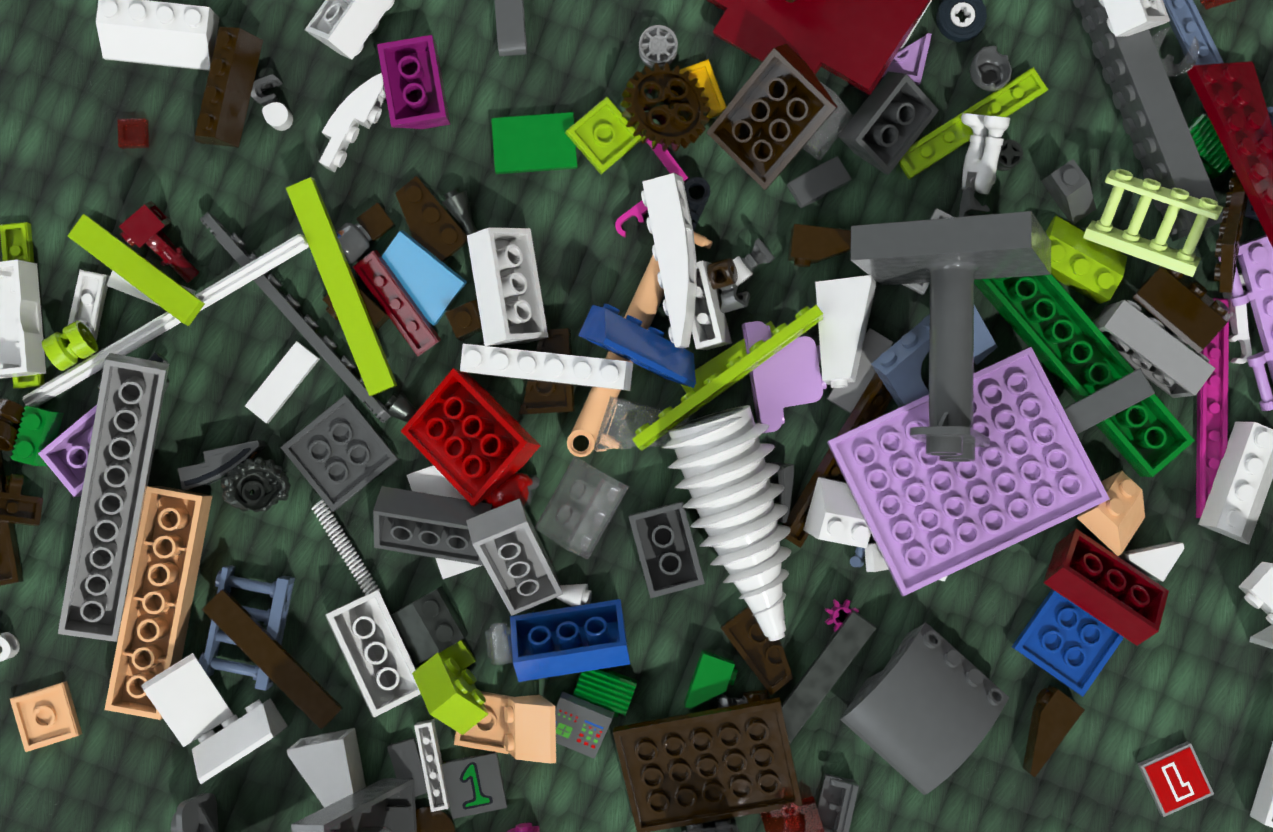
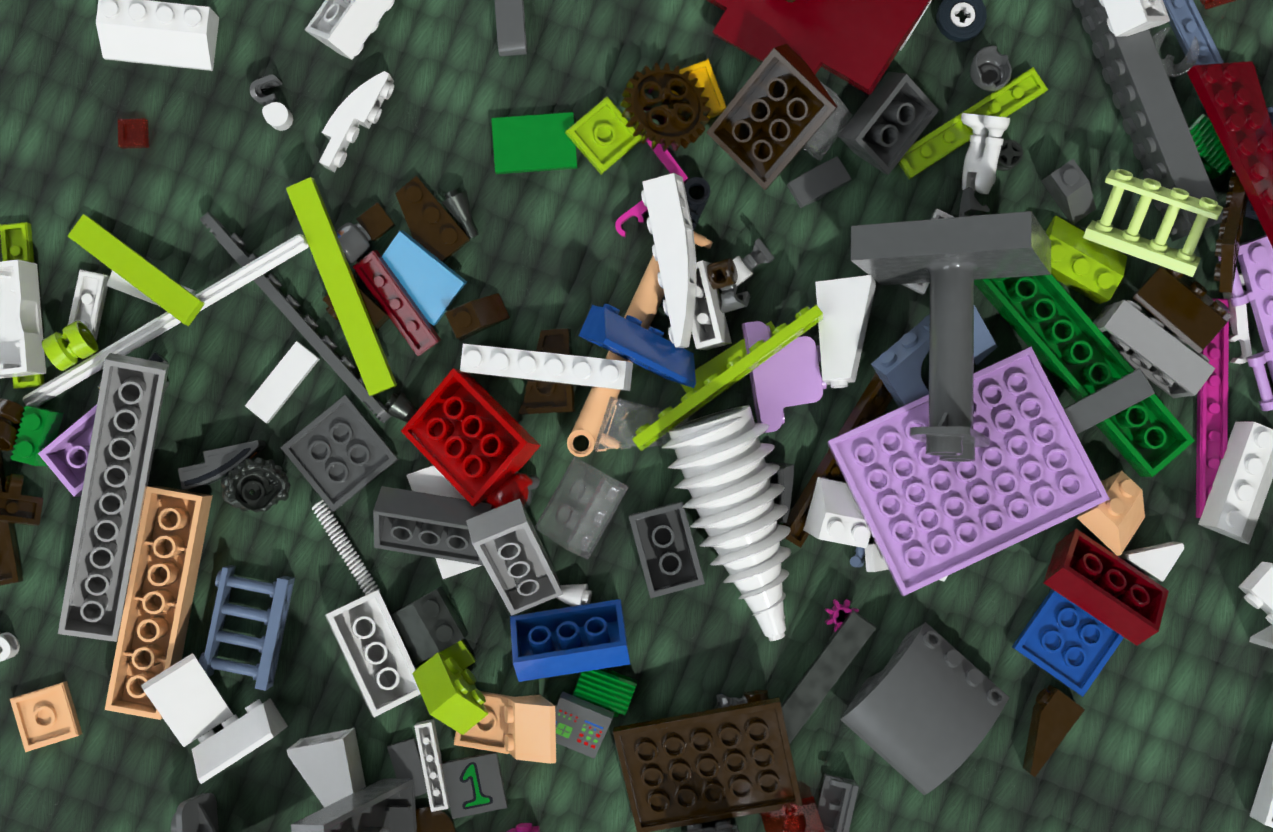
(147, 227): dark red brick -> none
(228, 87): dark brown slope -> none
(272, 658): dark brown tile -> none
(413, 83): magenta slope -> none
(499, 644): clear brick -> none
(507, 286): white brick -> none
(658, 46): light grey wheel -> none
(710, 678): green slope -> none
(763, 656): dark brown wing -> none
(815, 244): dark brown slope -> none
(873, 347): light grey tile -> none
(911, 59): lavender tile -> none
(1175, 779): red tile -> none

